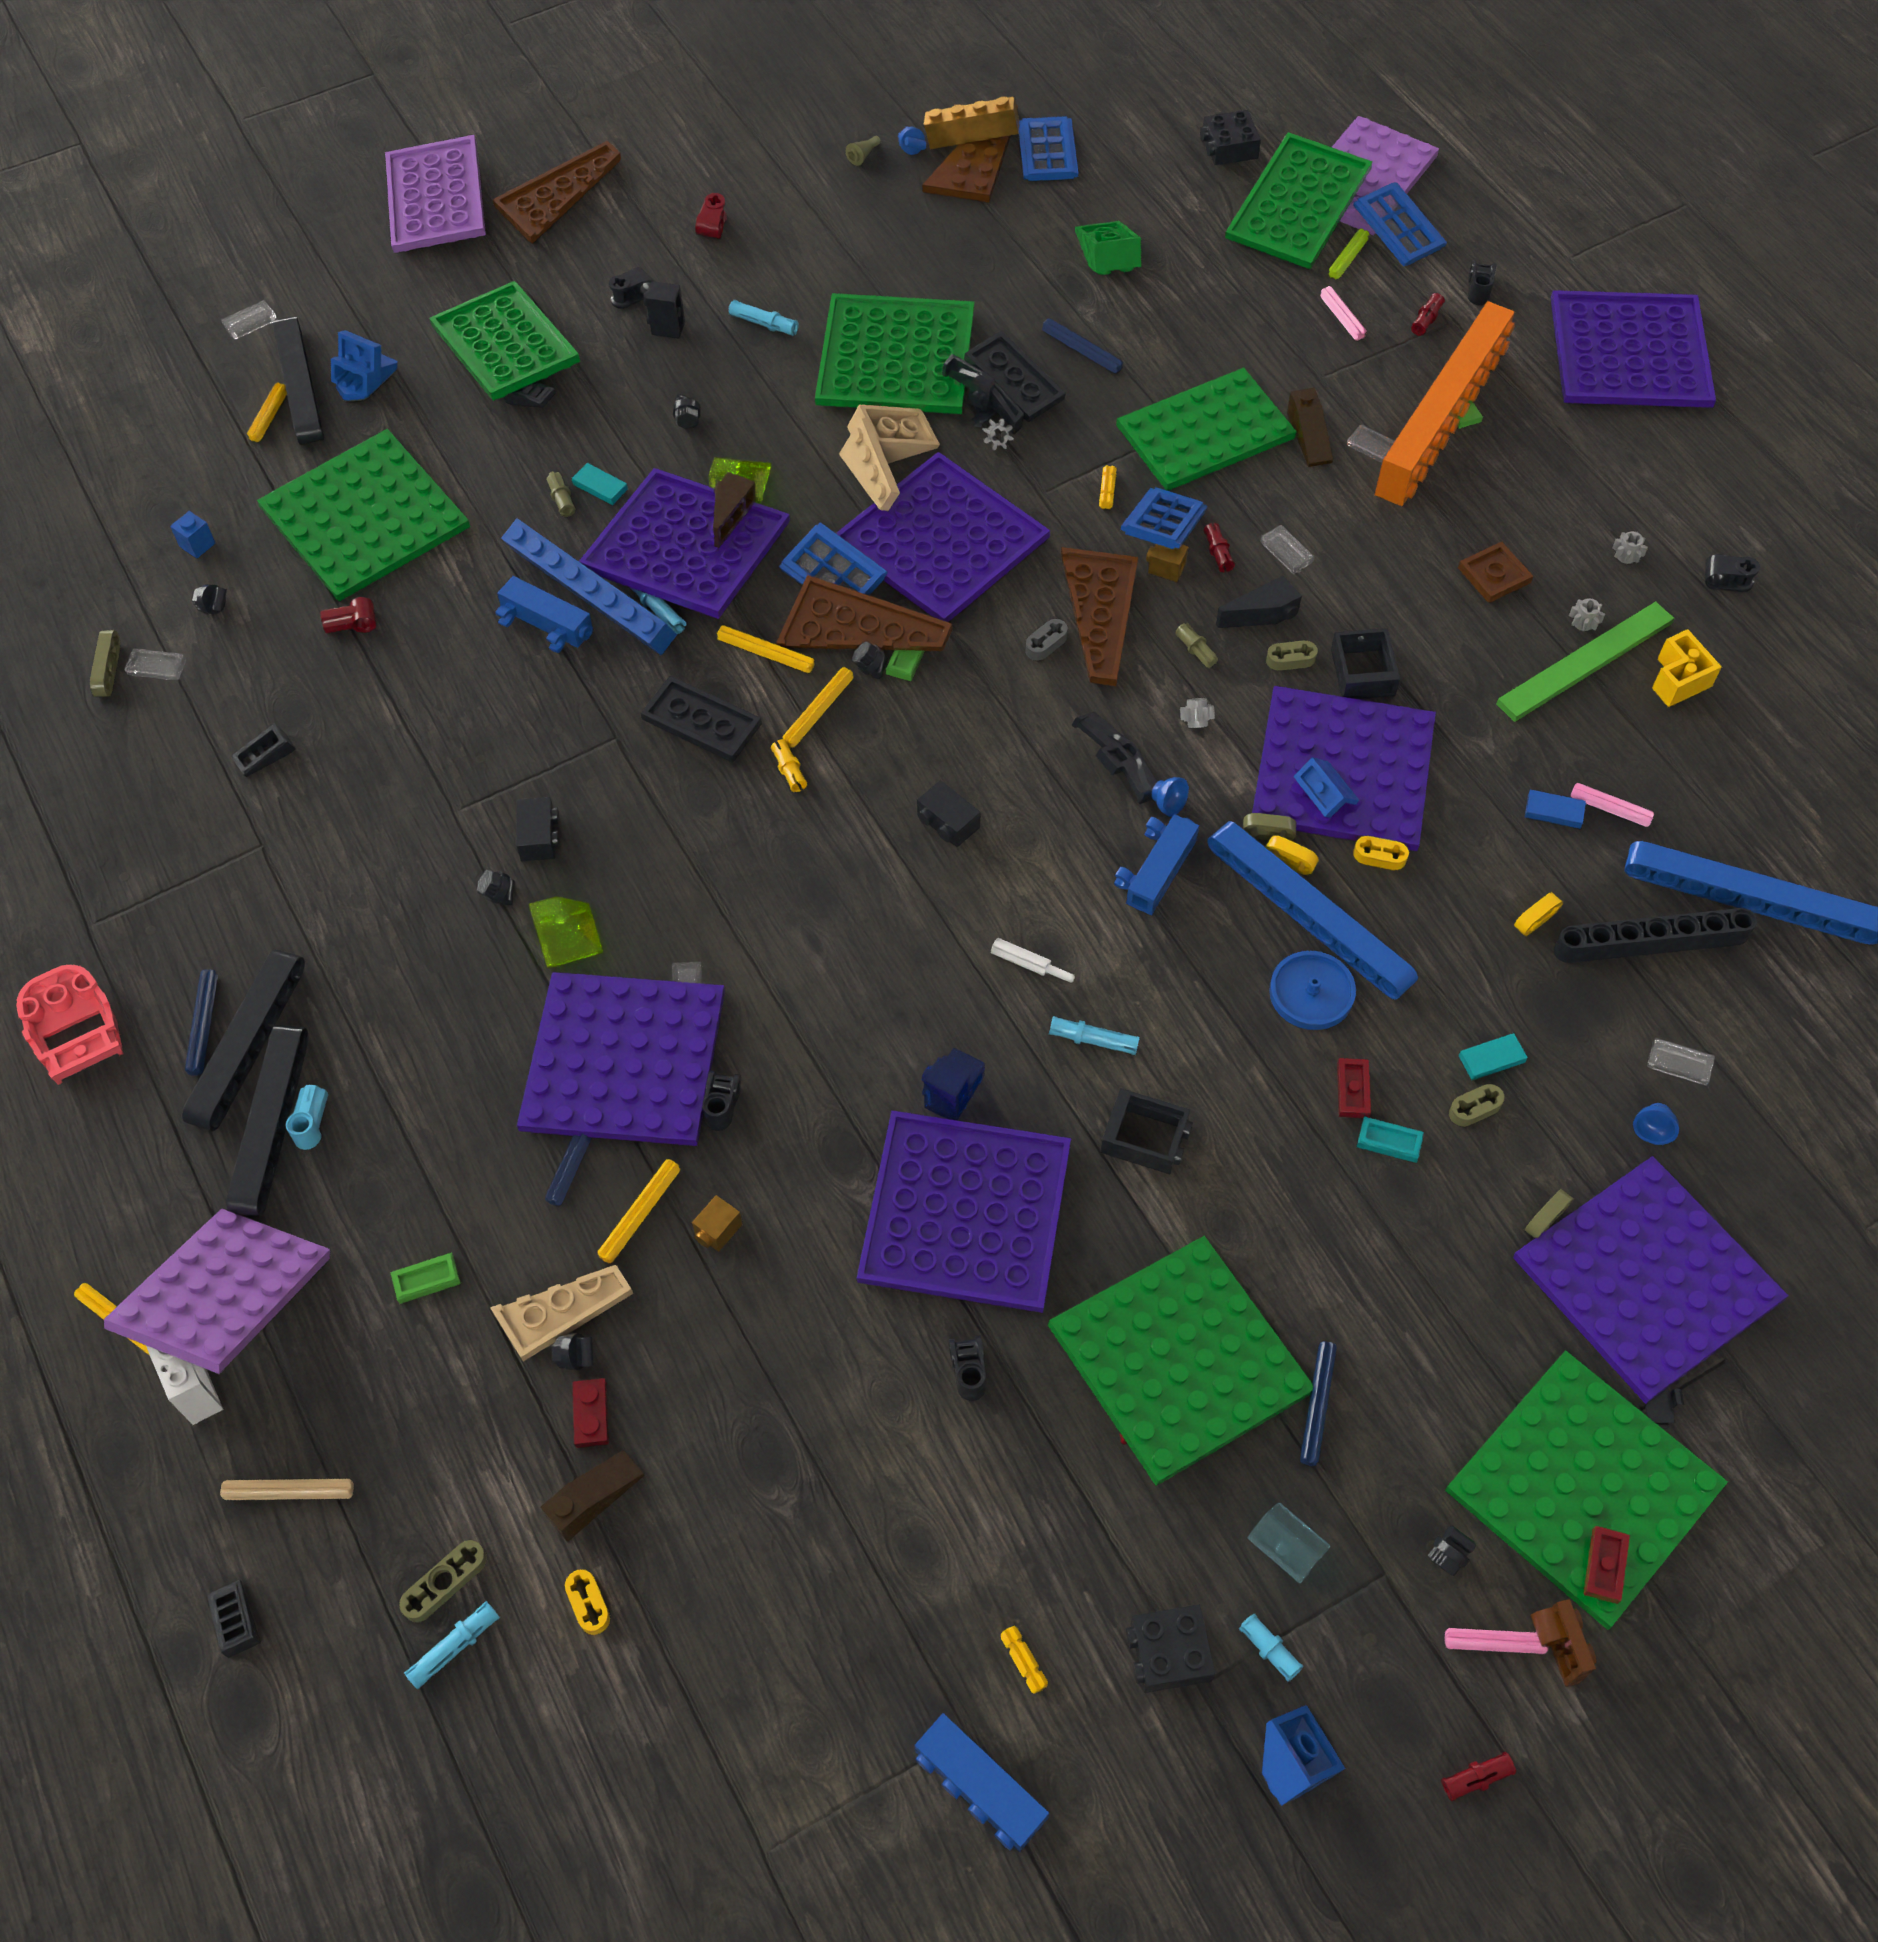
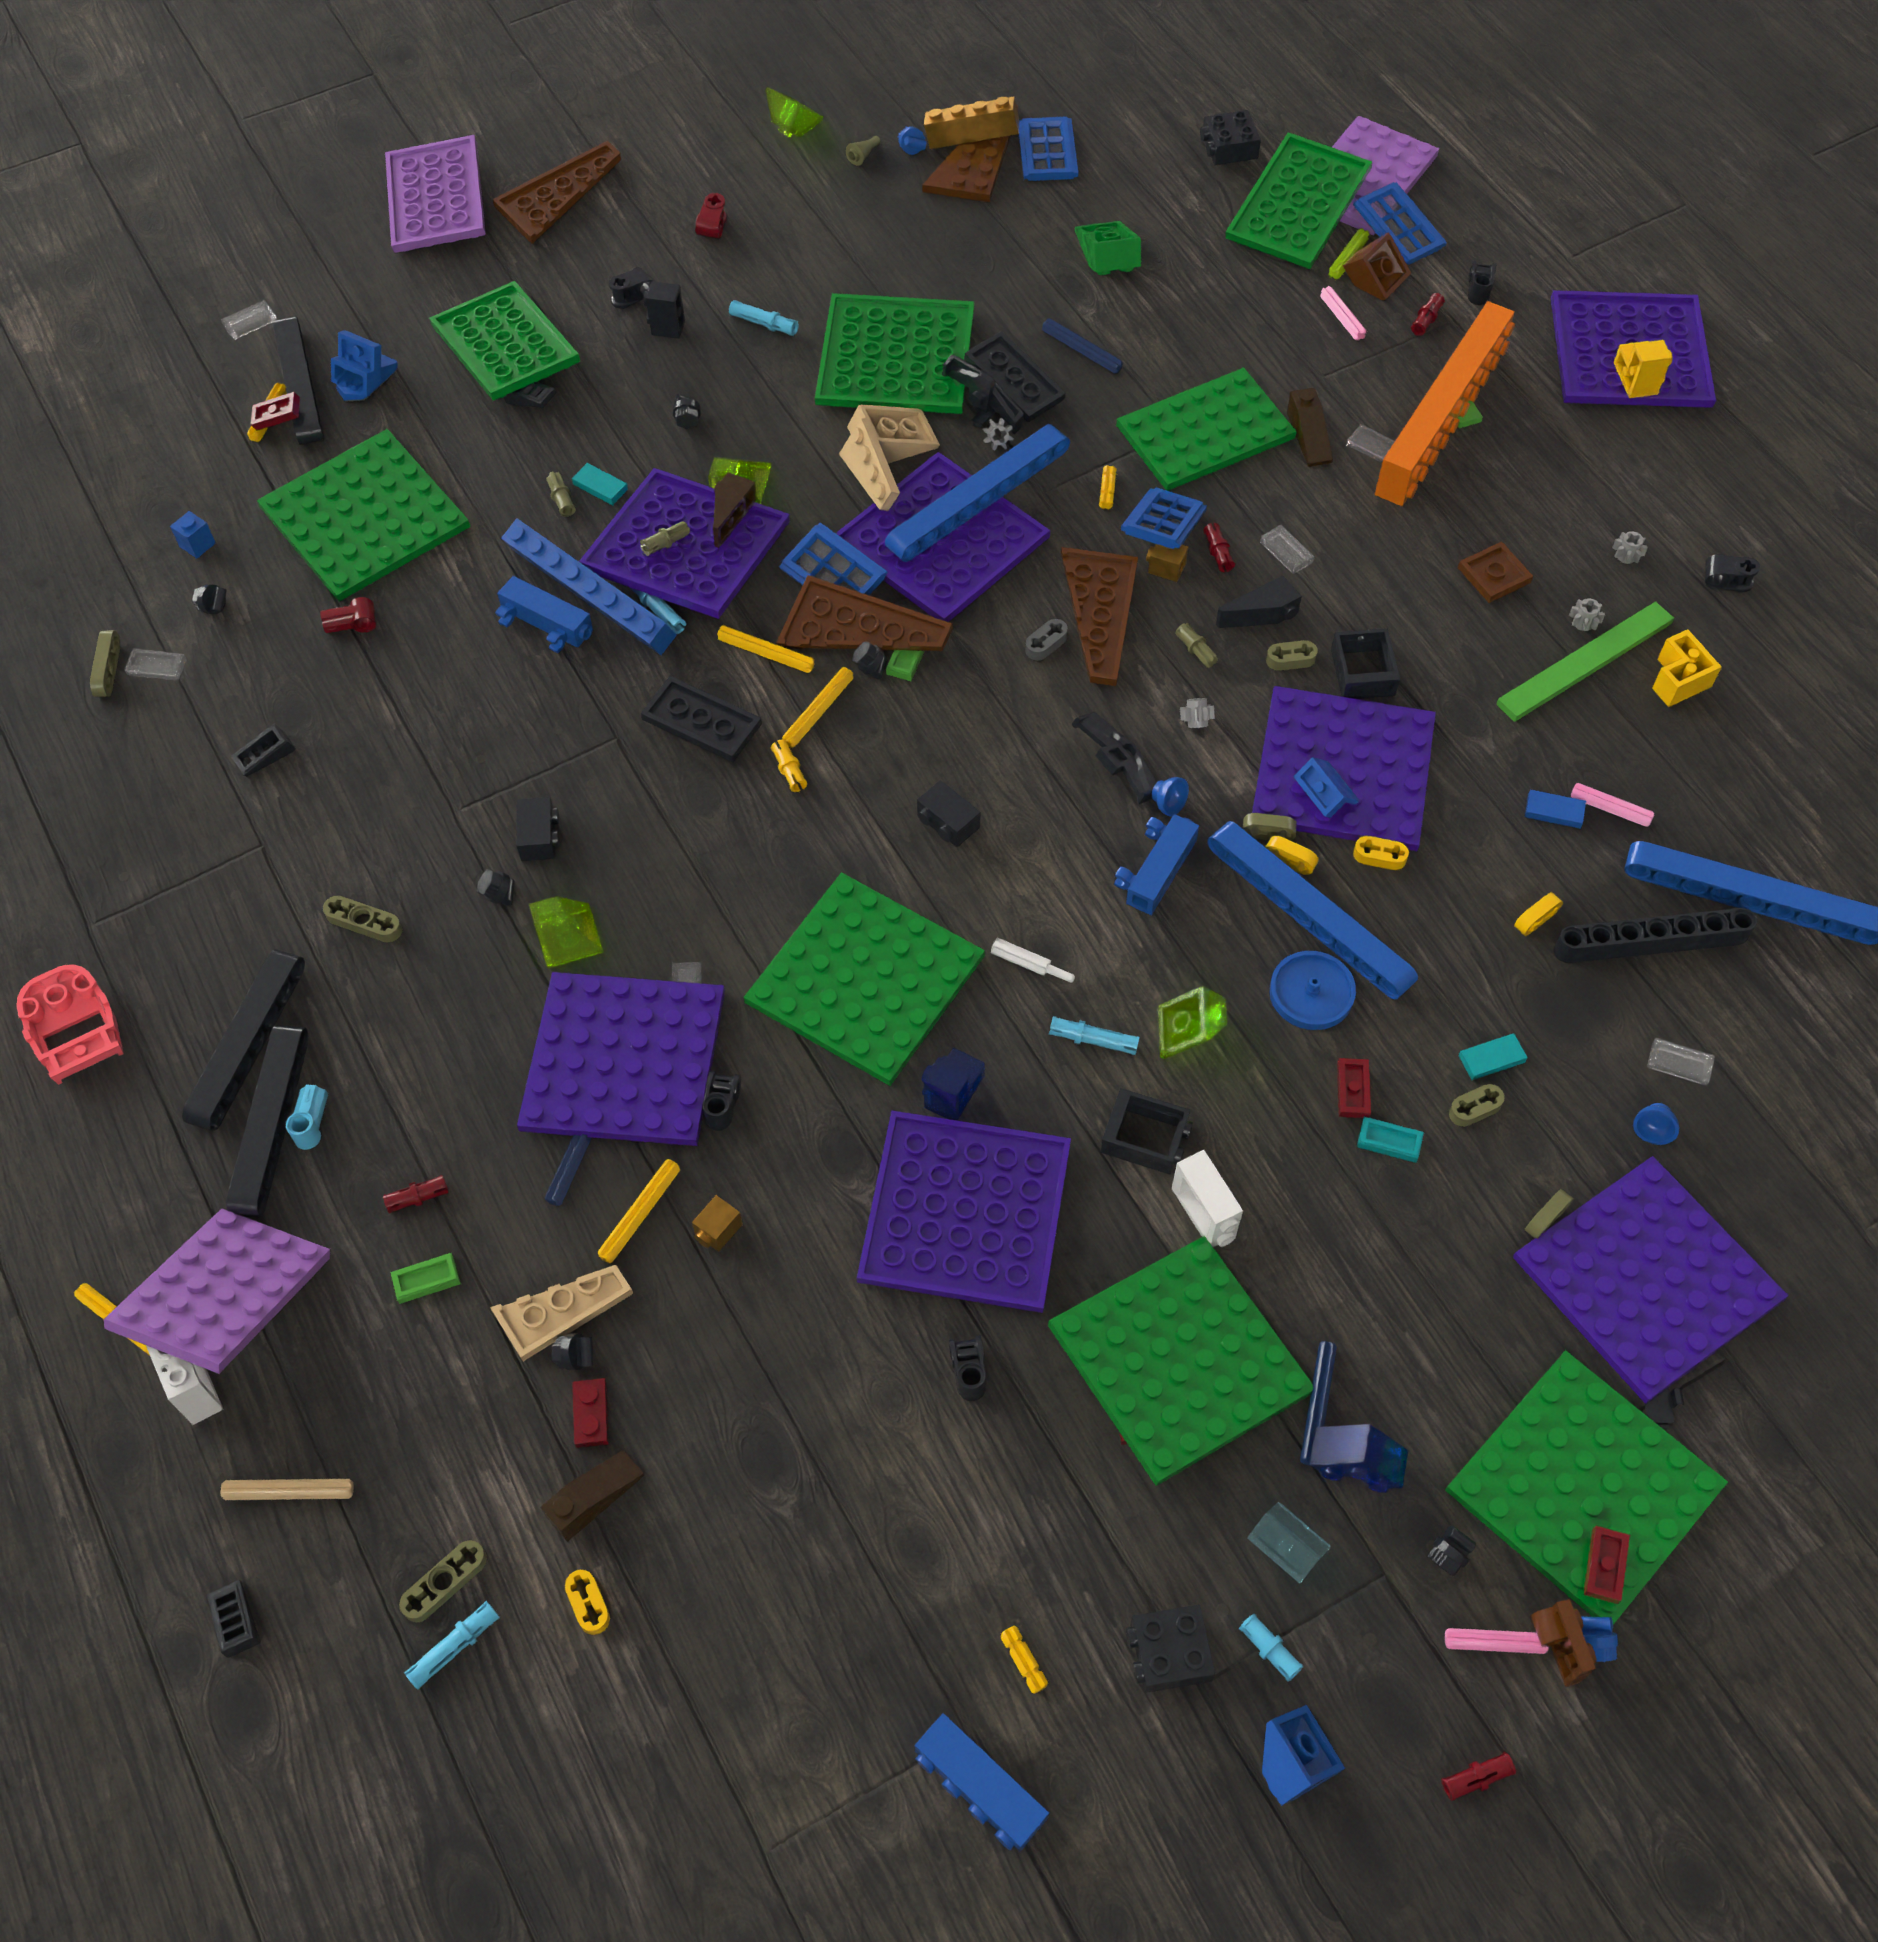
(201, 1022): dark blue axle -> none
(275, 411): none -> dark red plate
(369, 928): none -> olive beam
(415, 1194): none -> dark red pin
(664, 538): none -> olive axle
(790, 114): none -> clear neon green slope
(865, 978): none -> green plate
(977, 493): none -> blue beam
(1190, 1020): none -> clear neon green slope
(1207, 1199): none -> white window
(1359, 1454): none -> clear blue brick
(1378, 267): none -> reddish brown slope
(1599, 1633): none -> blue piece
(1643, 367): none -> yellow brick

